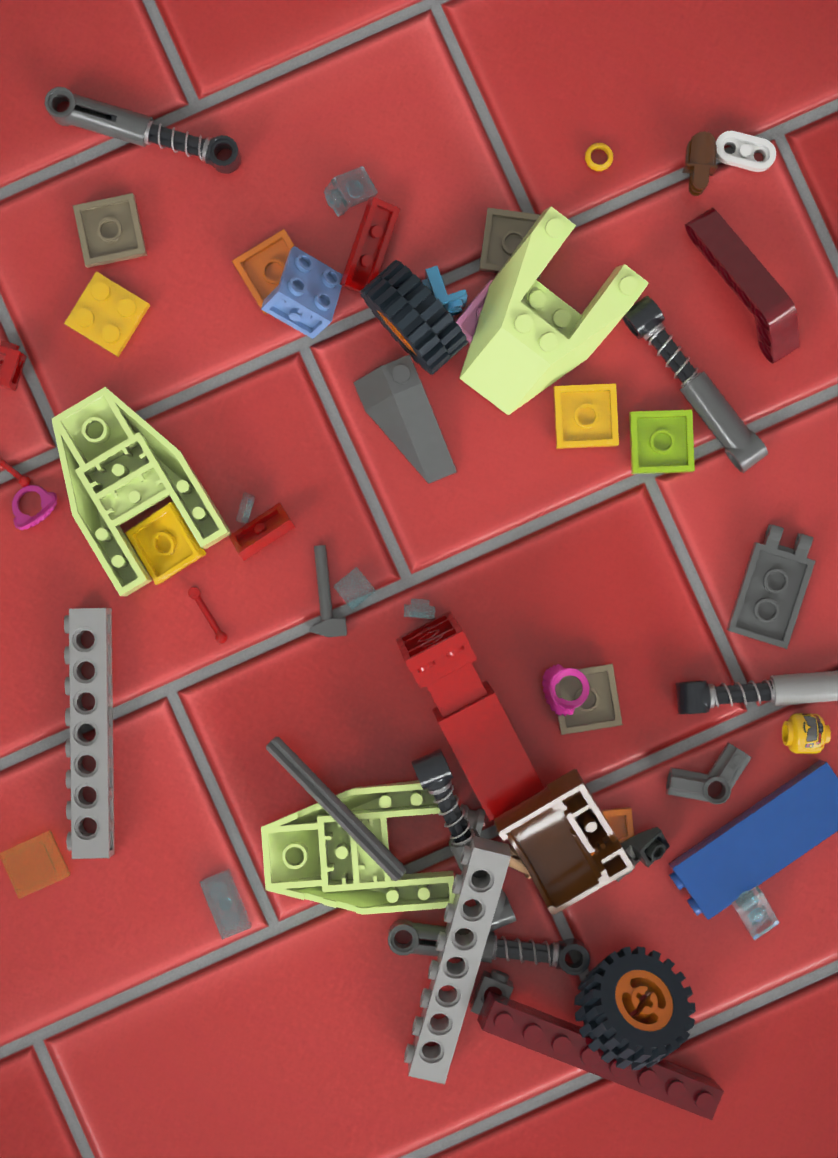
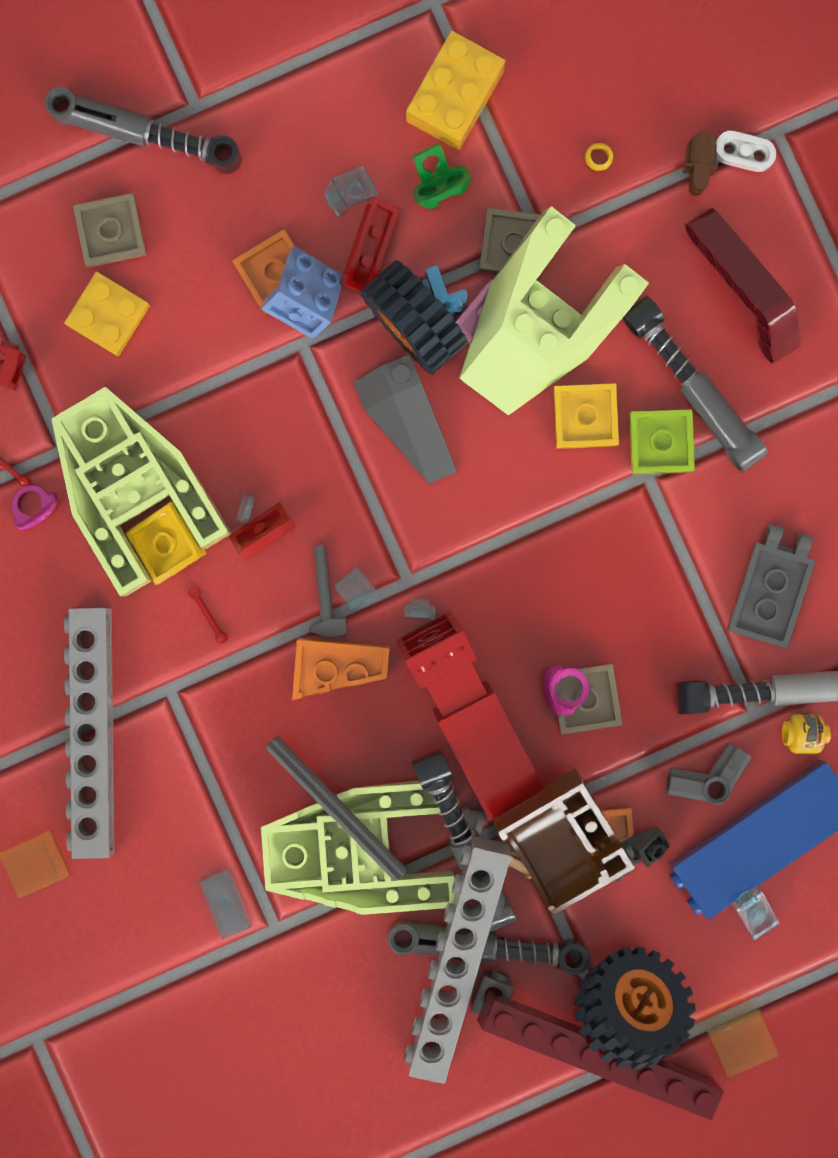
(336, 664): none -> orange wing
(440, 183): none -> green bracket
(455, 90): none -> yellow brick
(743, 1043): none -> clear yellow piece

